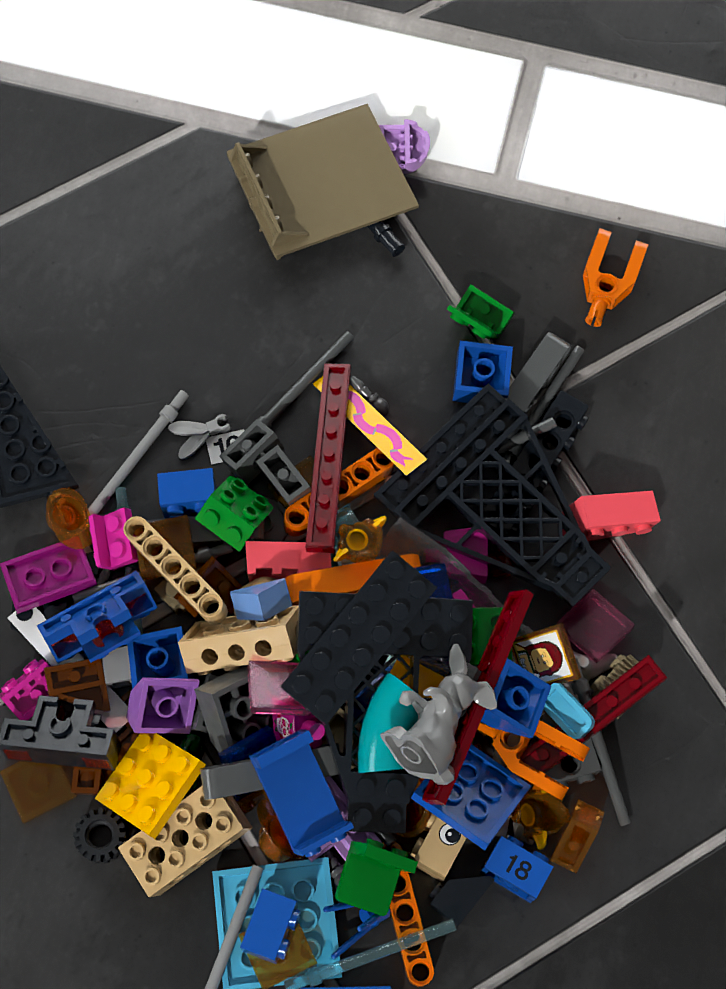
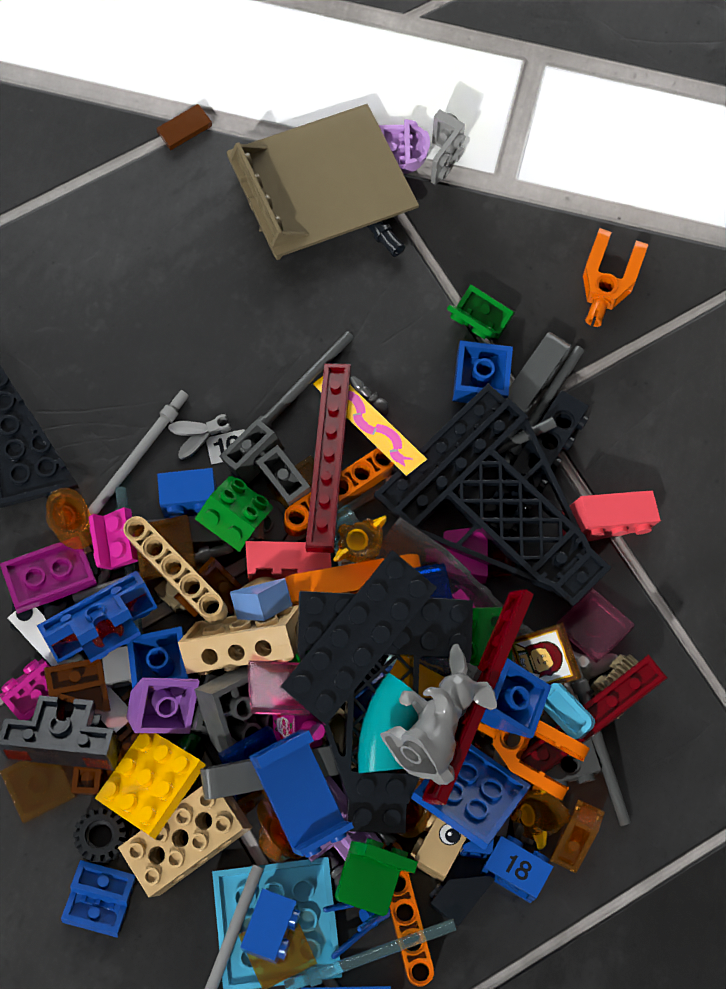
(98, 898): none -> blue slope
(184, 127): none -> reddish brown tile
(449, 136): none -> light grey bracket
(472, 850): none -> blue slope

